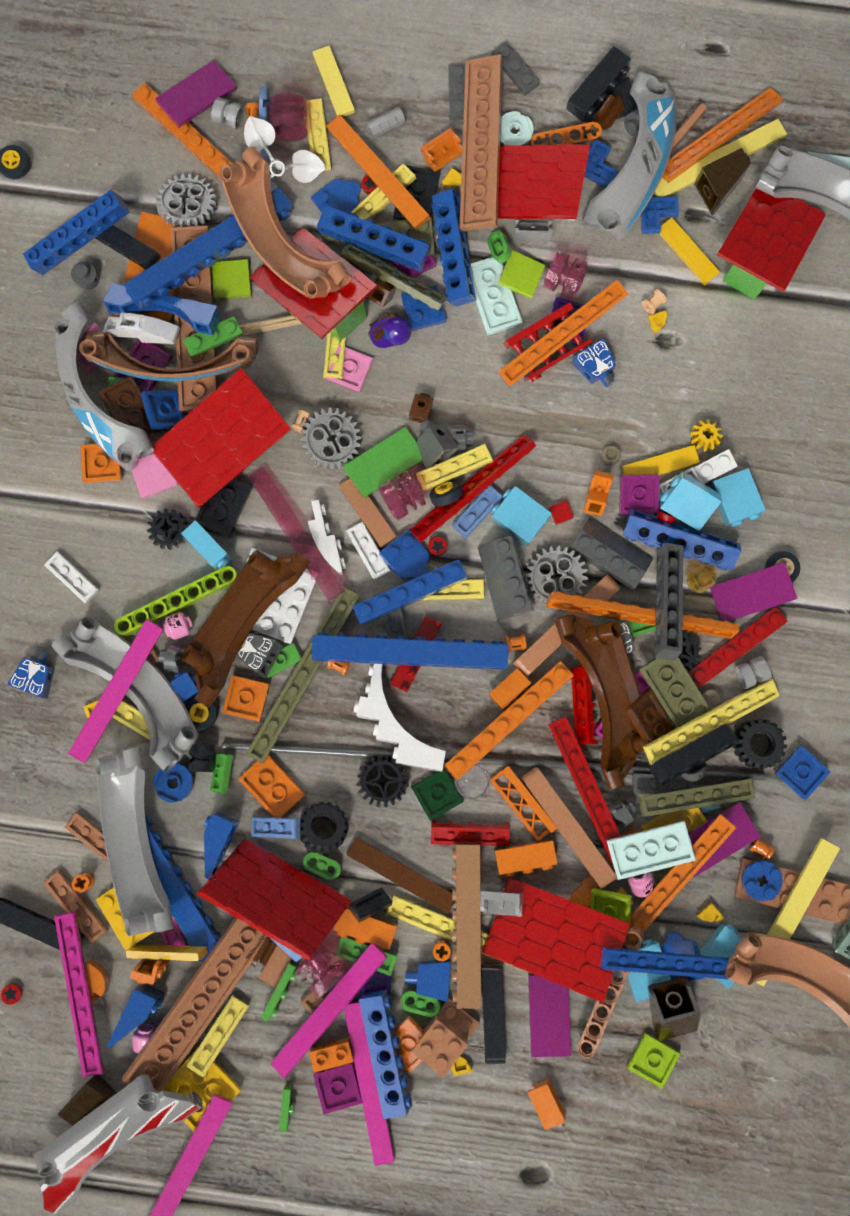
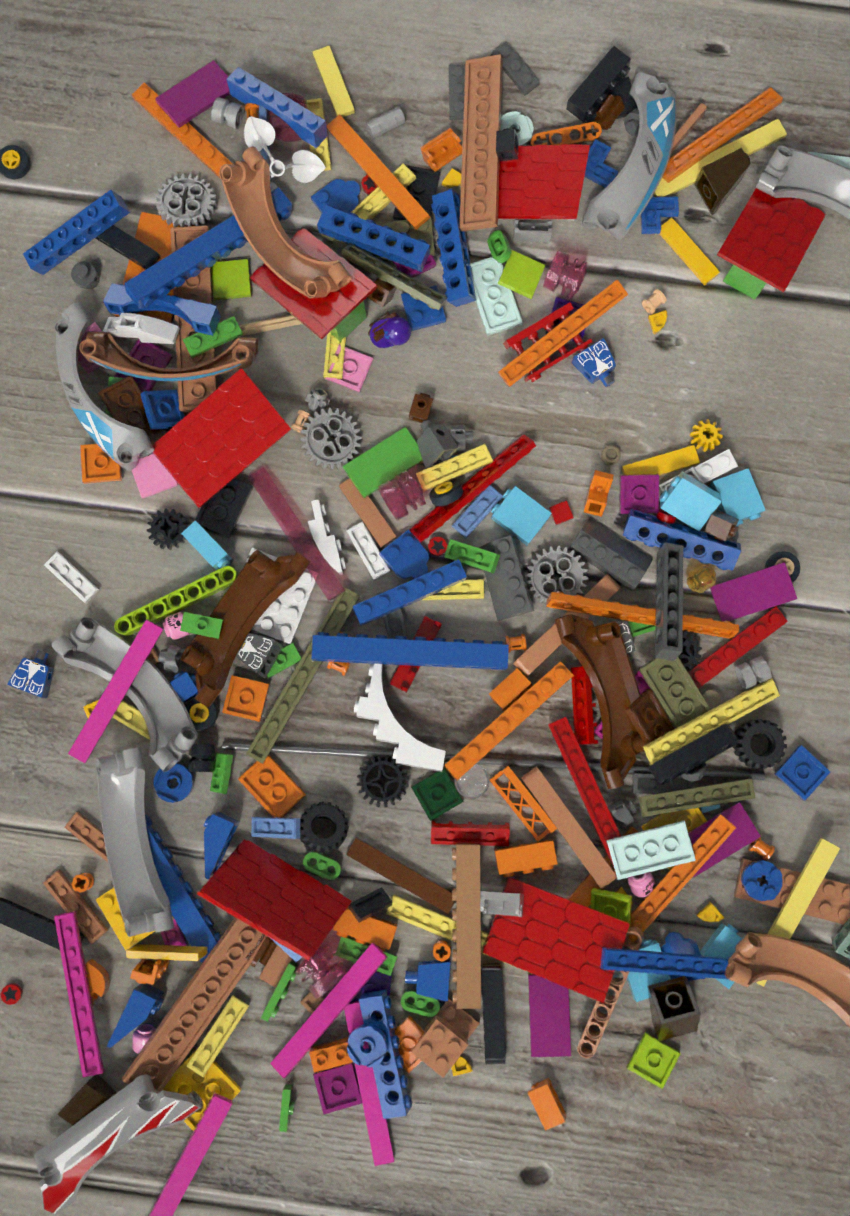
(201, 625): none -> bright green plate
(252, 90): none -> arch
(317, 400): none -> light grey gear
(365, 1056): none -> plate
(472, 556): none -> bright green plate
(507, 144): none -> black brick
(722, 526): none -> brick

